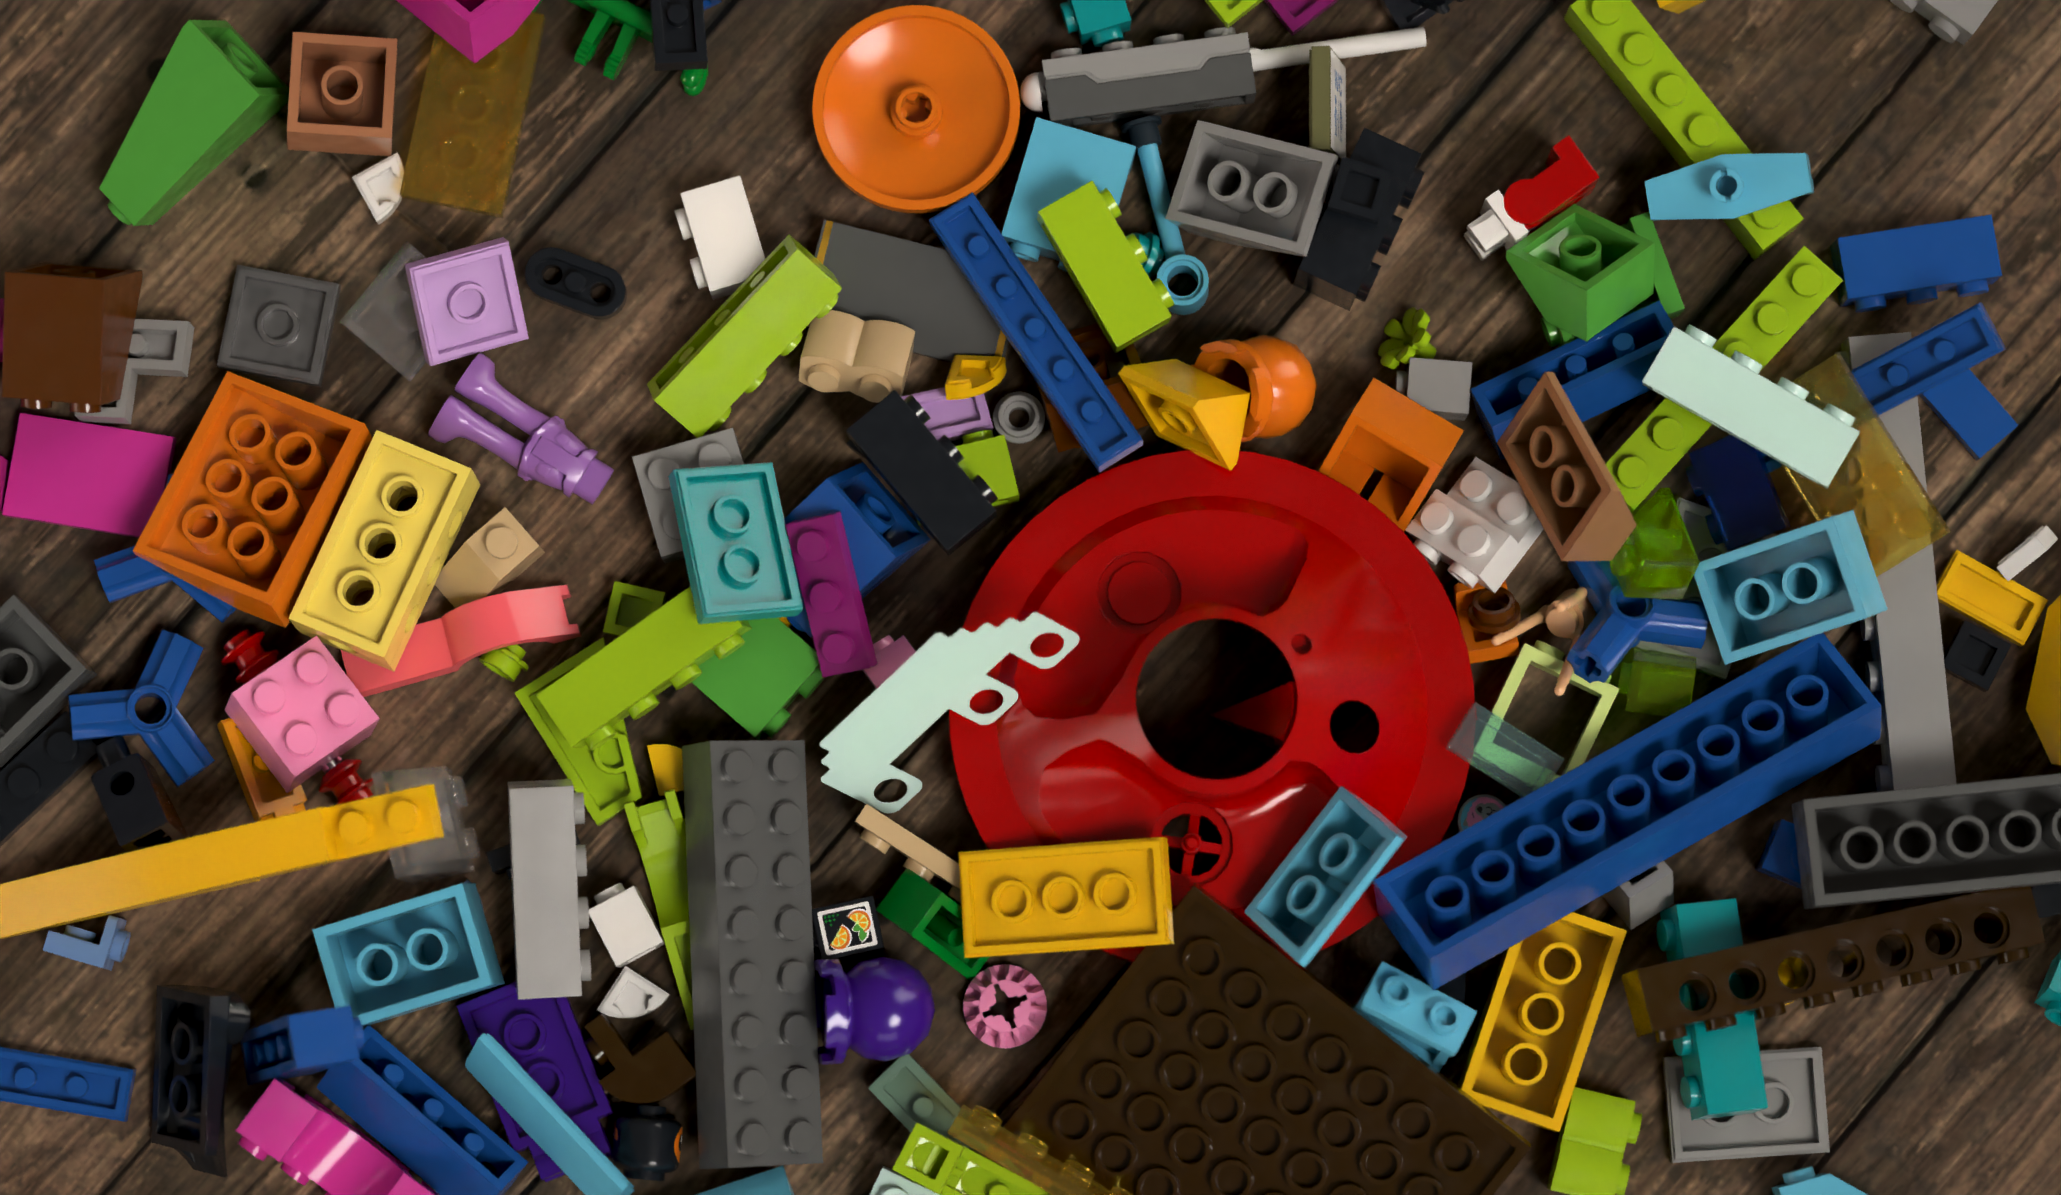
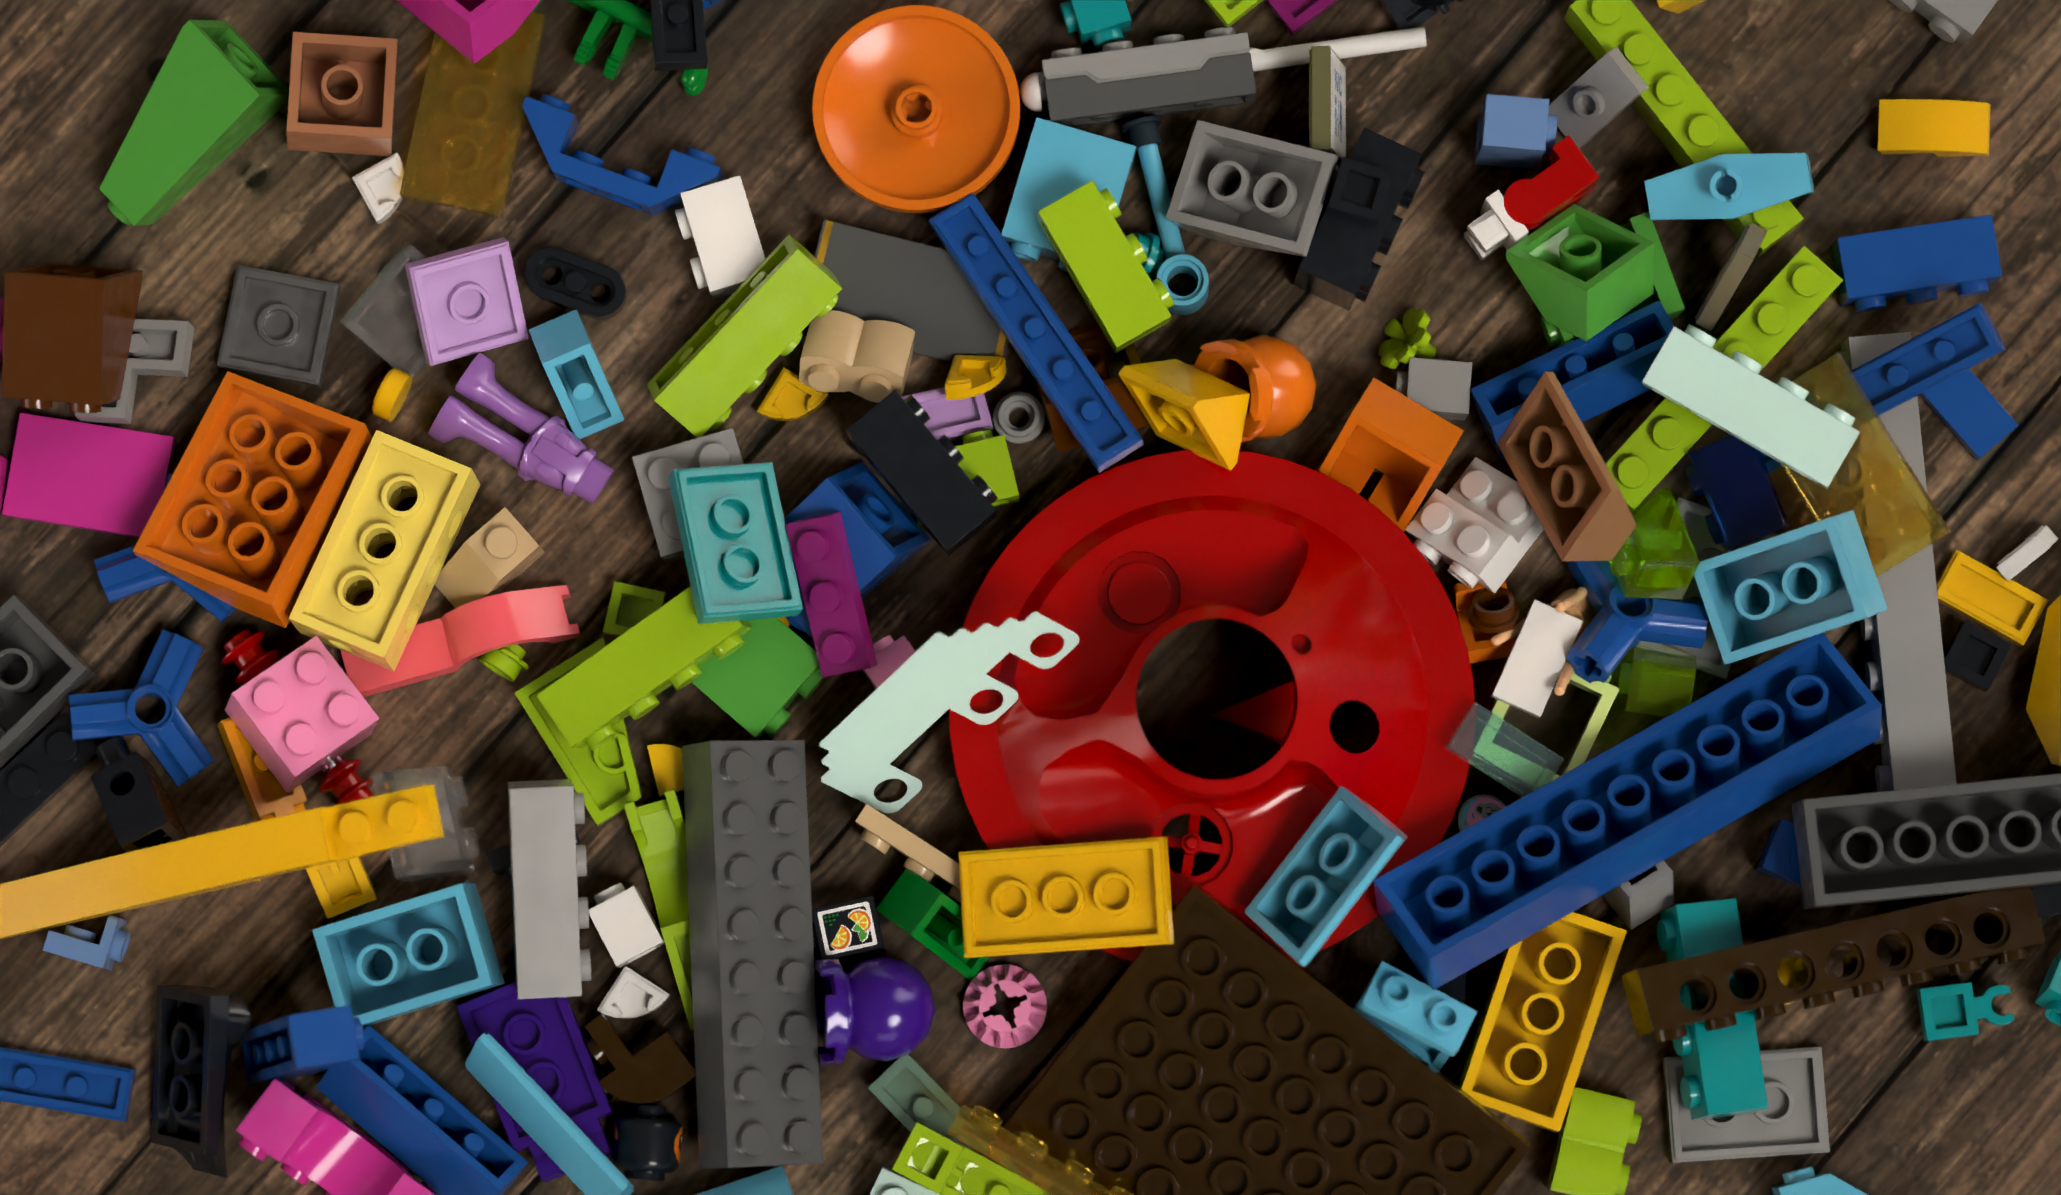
(341, 885): none -> yellow bracket
(392, 394): none -> yellow tile
(576, 374): none -> medium azure slope
(633, 189): none -> blue slope
(790, 399): none -> yellow tile
(1514, 131): none -> medium blue brick
(1536, 658): none -> white tile
(1597, 97): none -> light grey plate
(1730, 276): none -> dark tan tile
(1934, 127): none -> yellow slope
(1954, 1010): none -> teal plate

